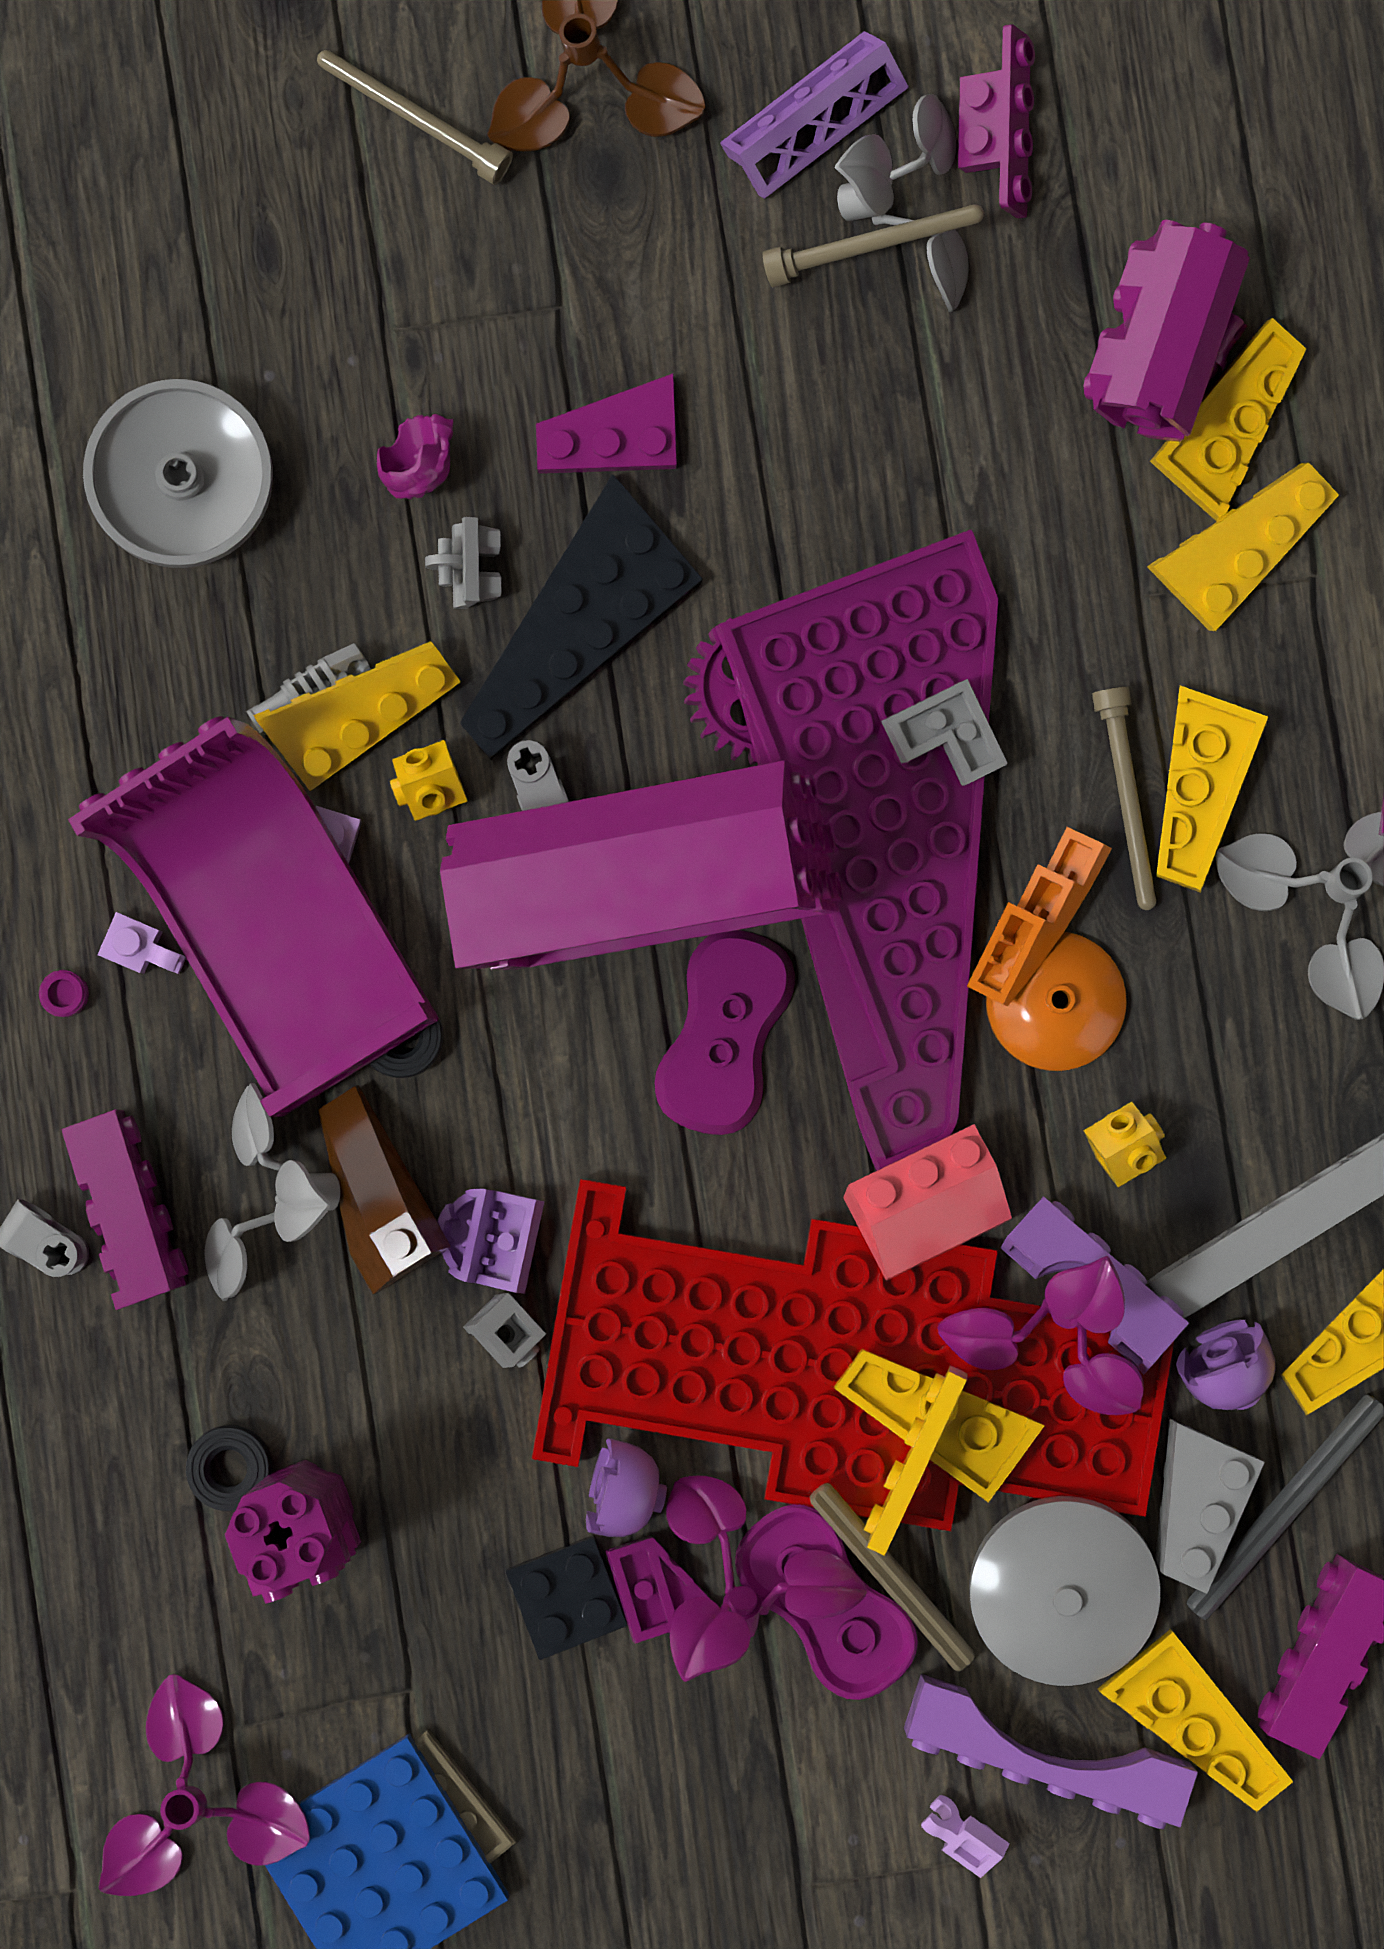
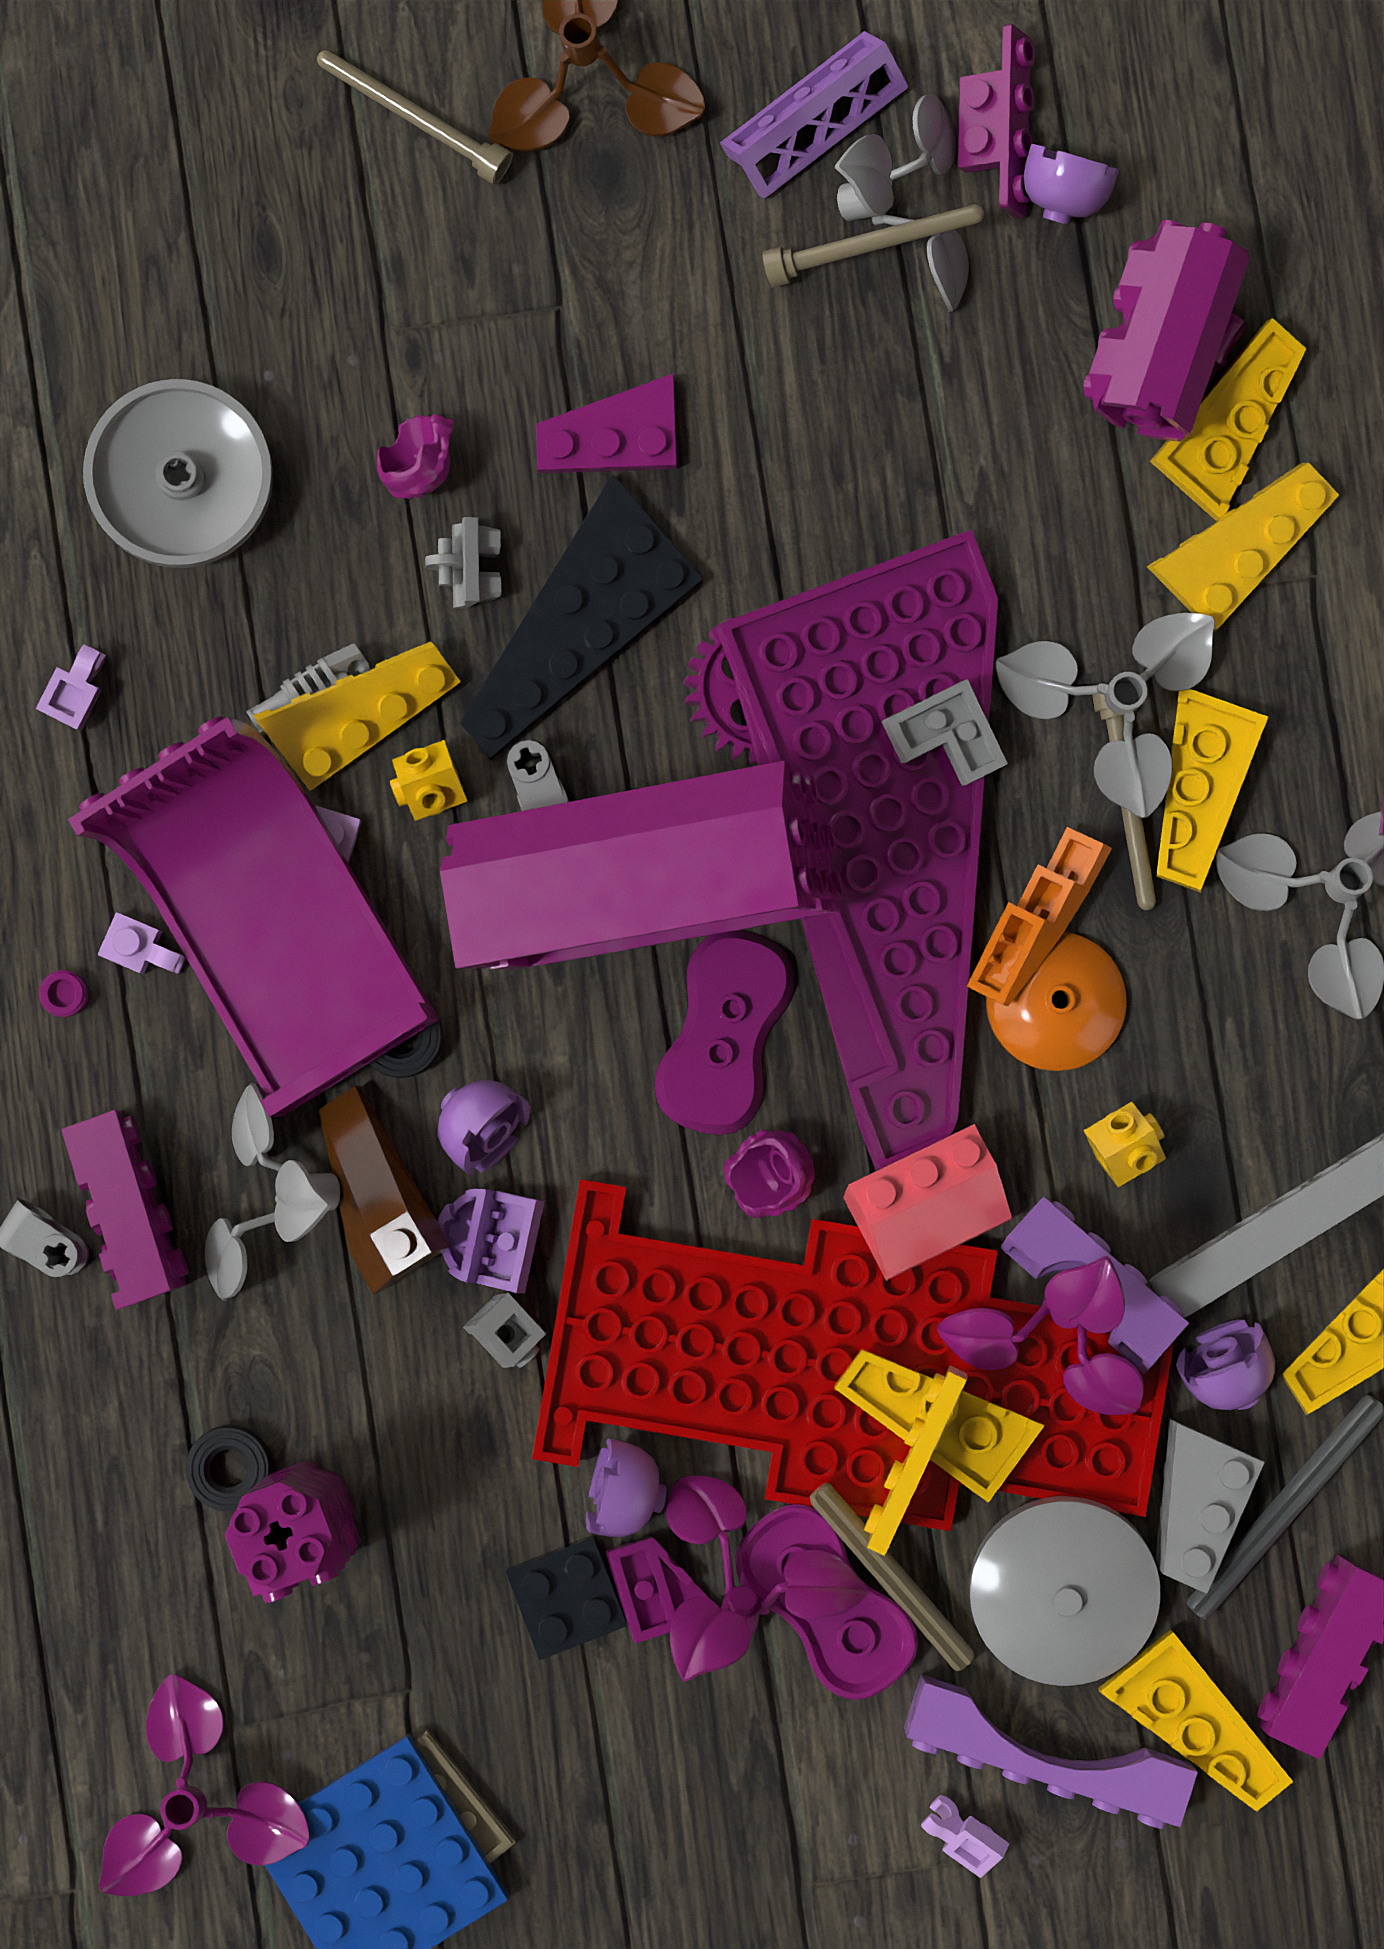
(70, 695): none -> lavender plate
(479, 1123): none -> medium lavender cylinder
(770, 1173): none -> magenta hair
(1067, 184): none -> medium lavender cylinder
(1127, 771): none -> light grey plant

